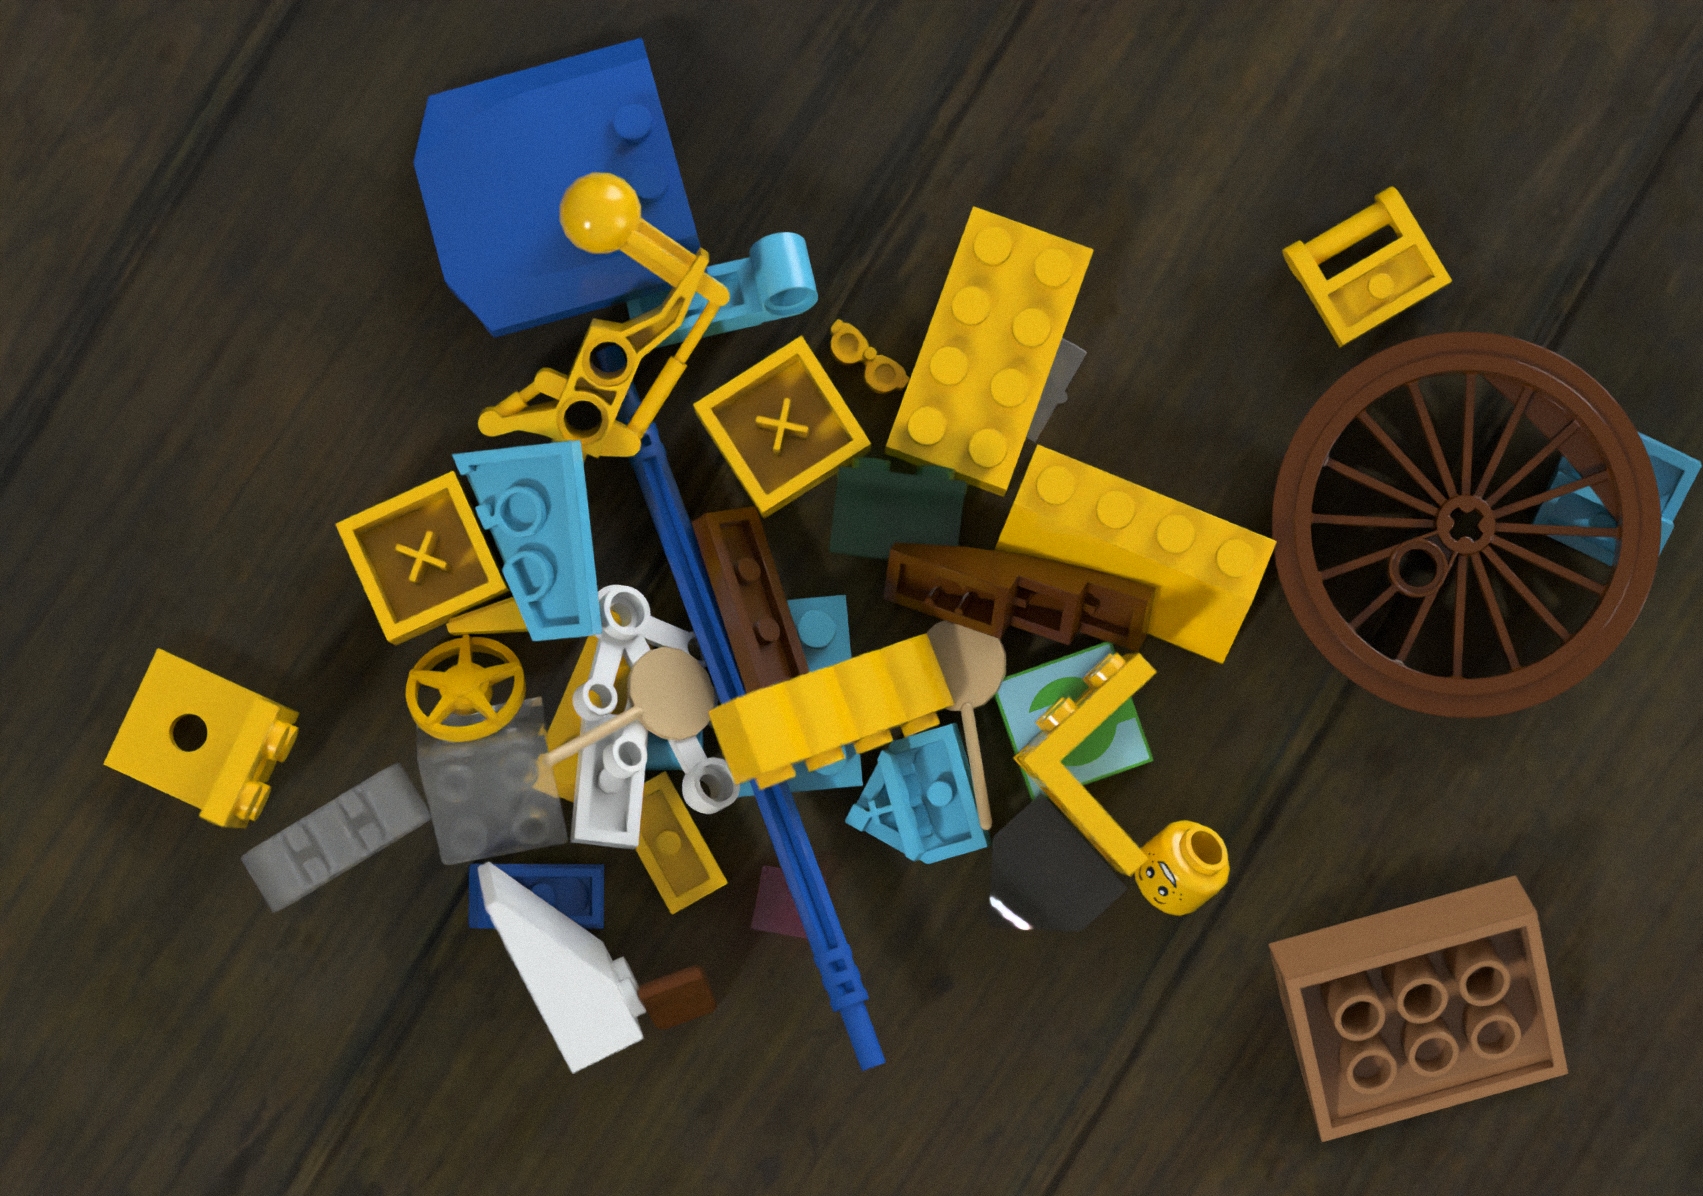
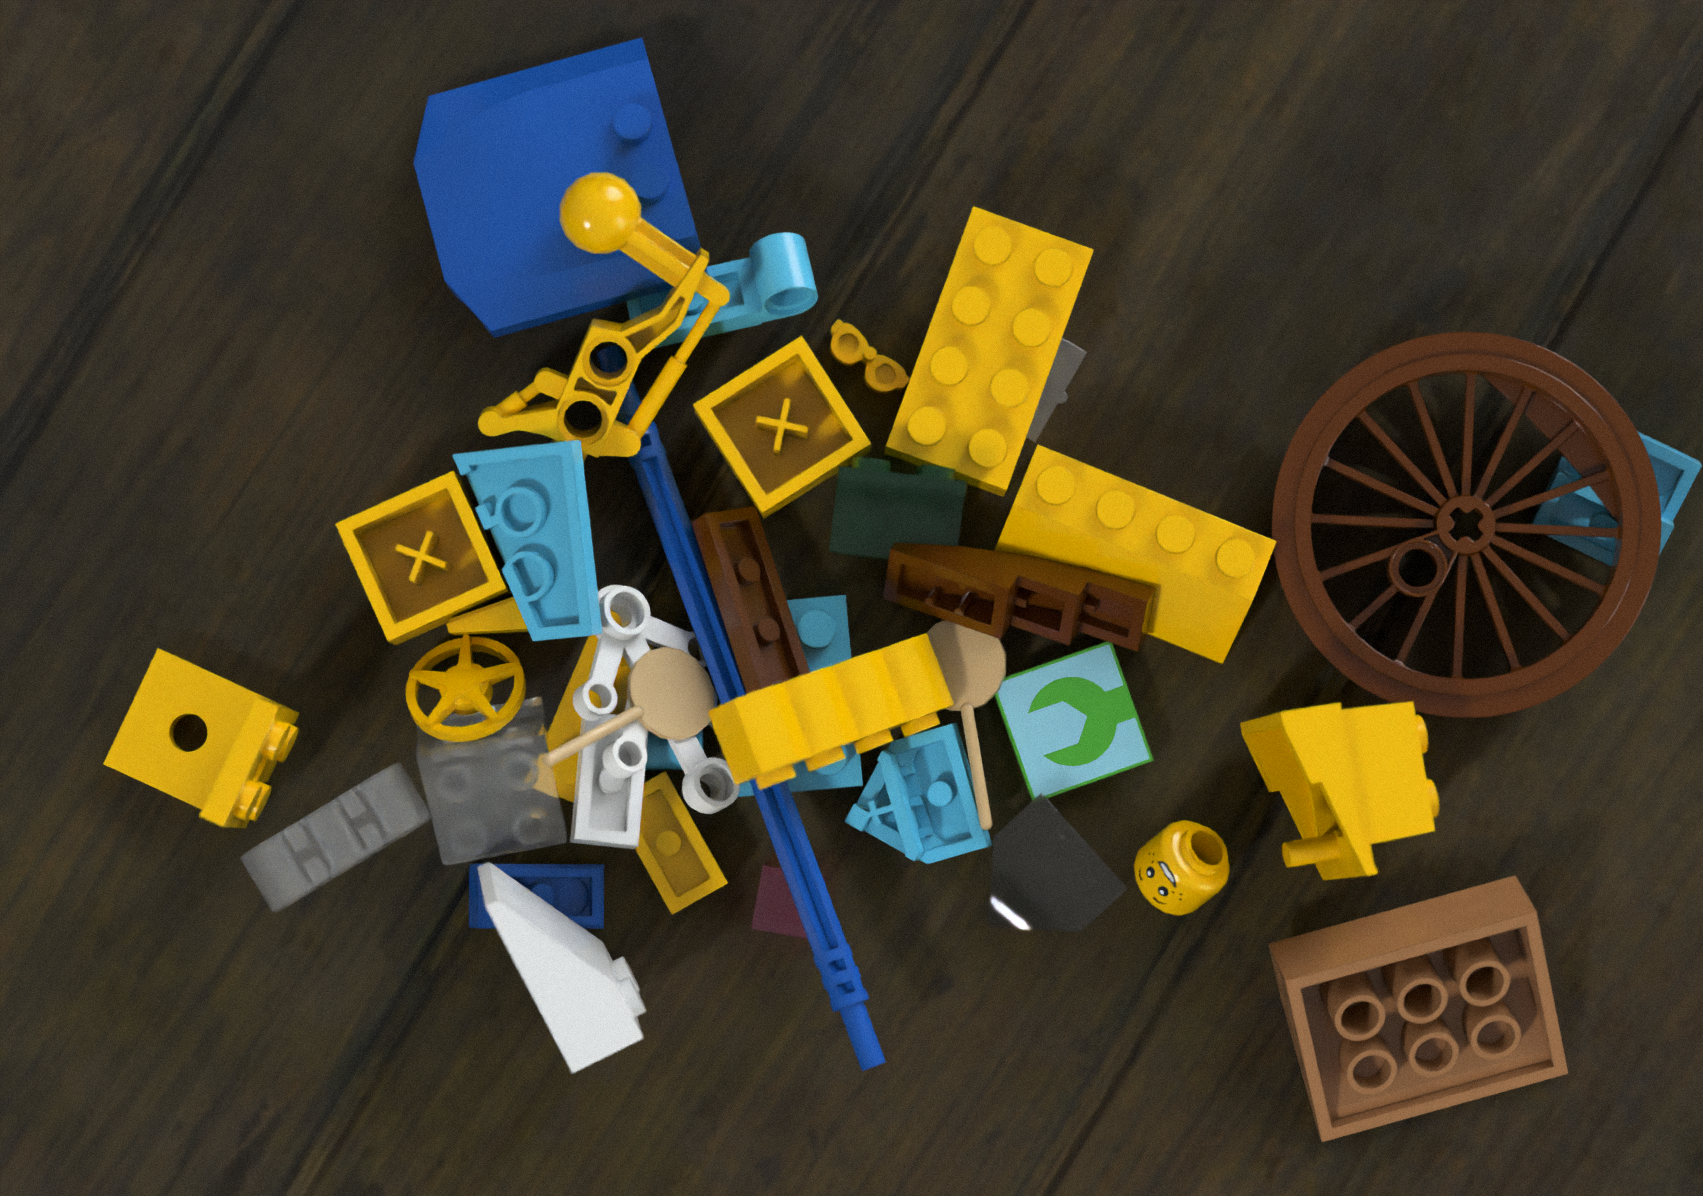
(678, 997): reddish brown slope -> none
(1067, 725): yellow bracket -> none
(1345, 780): none -> yellow piece
(1376, 285): yellow plate -> none

